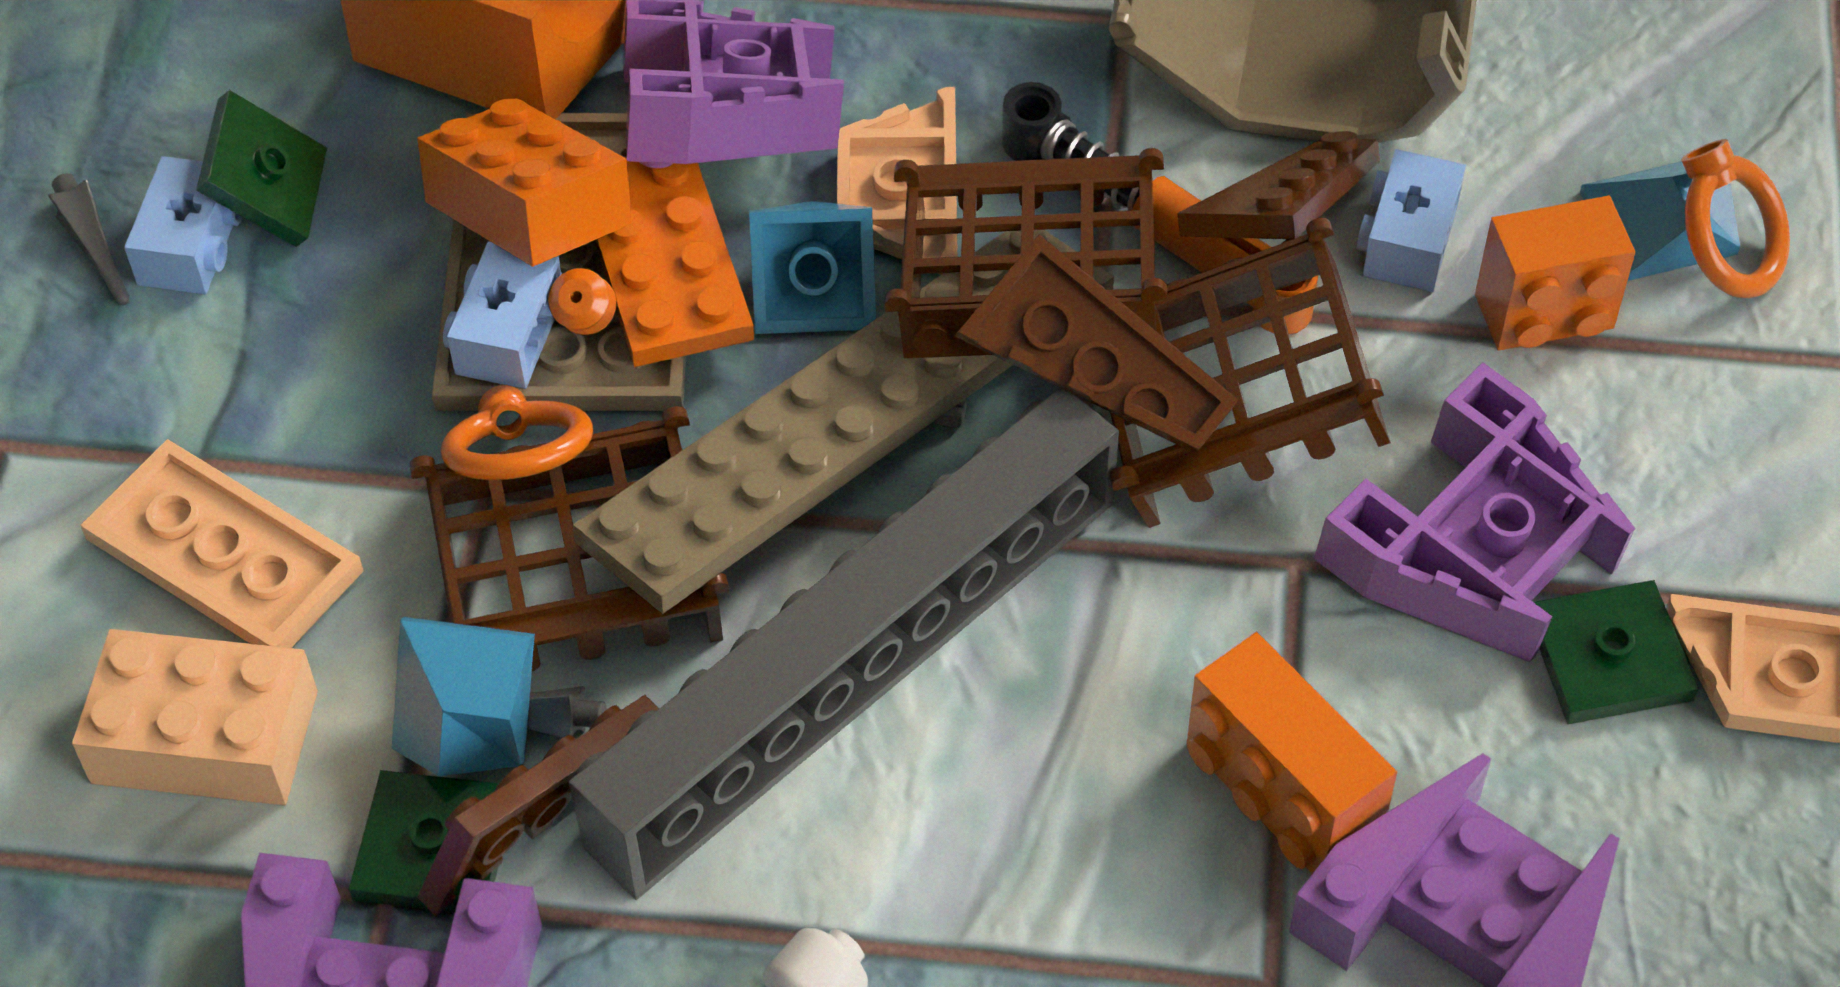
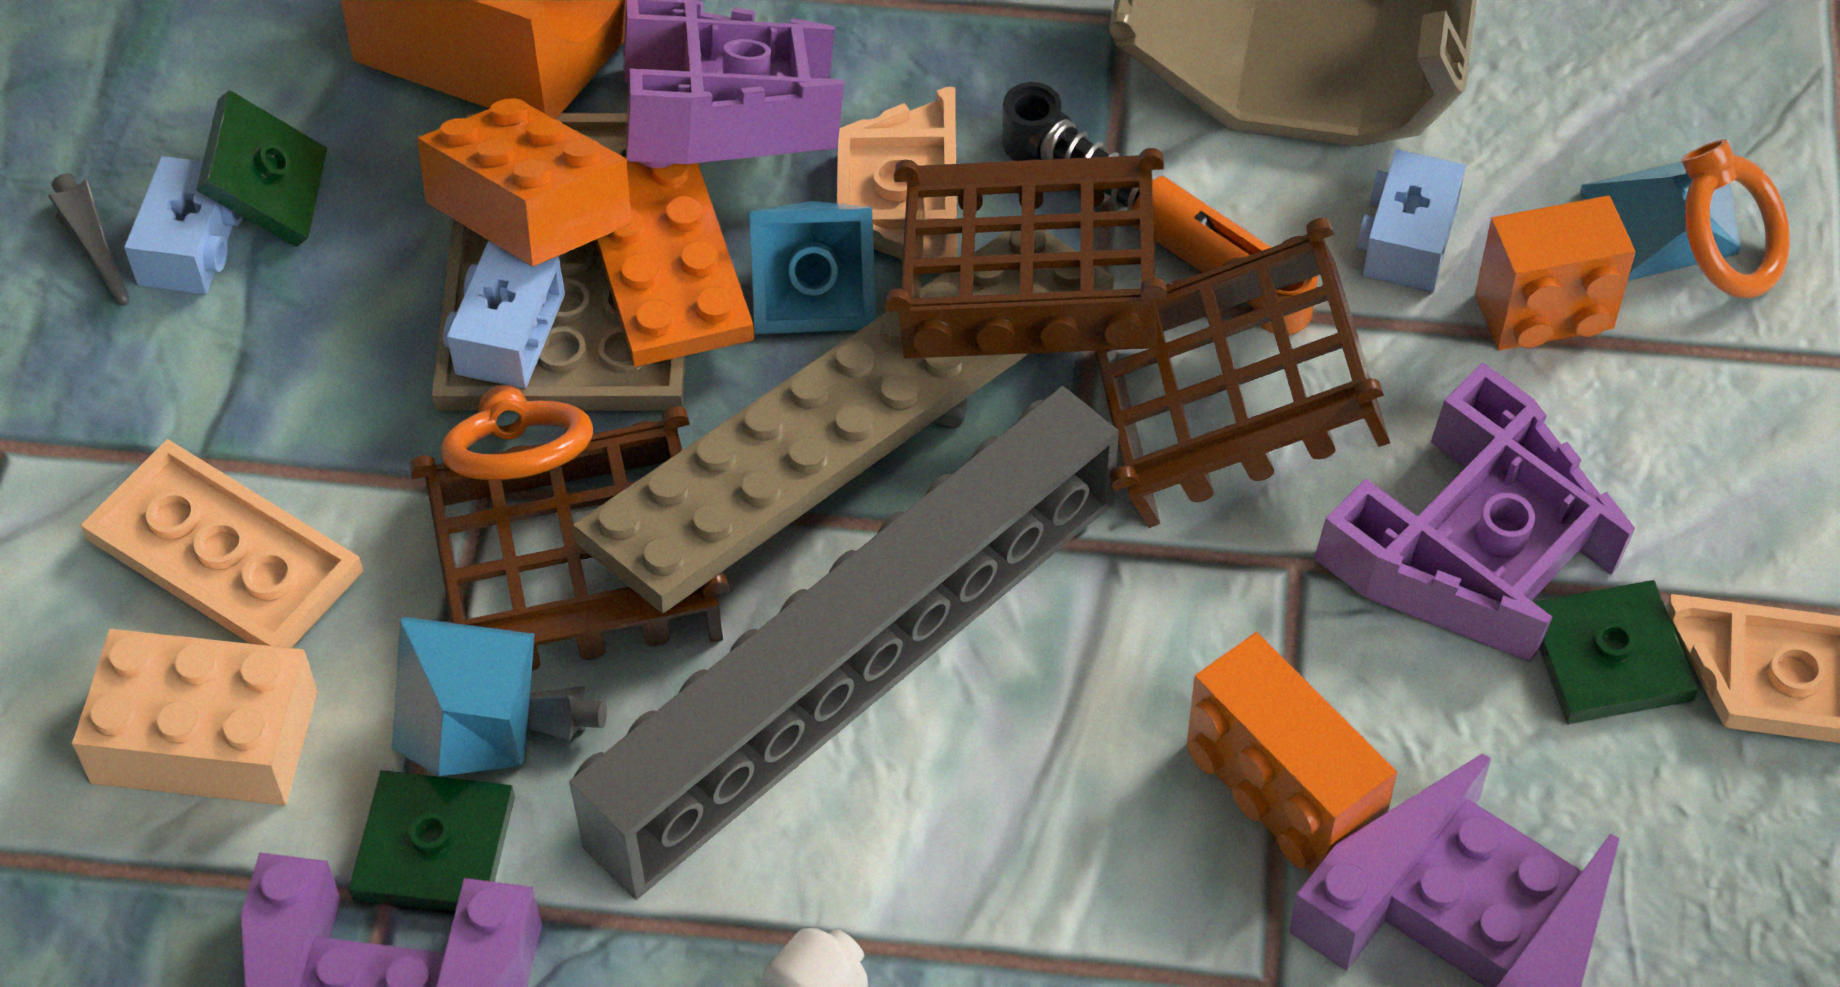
(521, 802): reddish brown wing -> none
(582, 301): orange wheel -> none
(1086, 341): reddish brown wing -> none
(1285, 194): reddish brown wing -> none

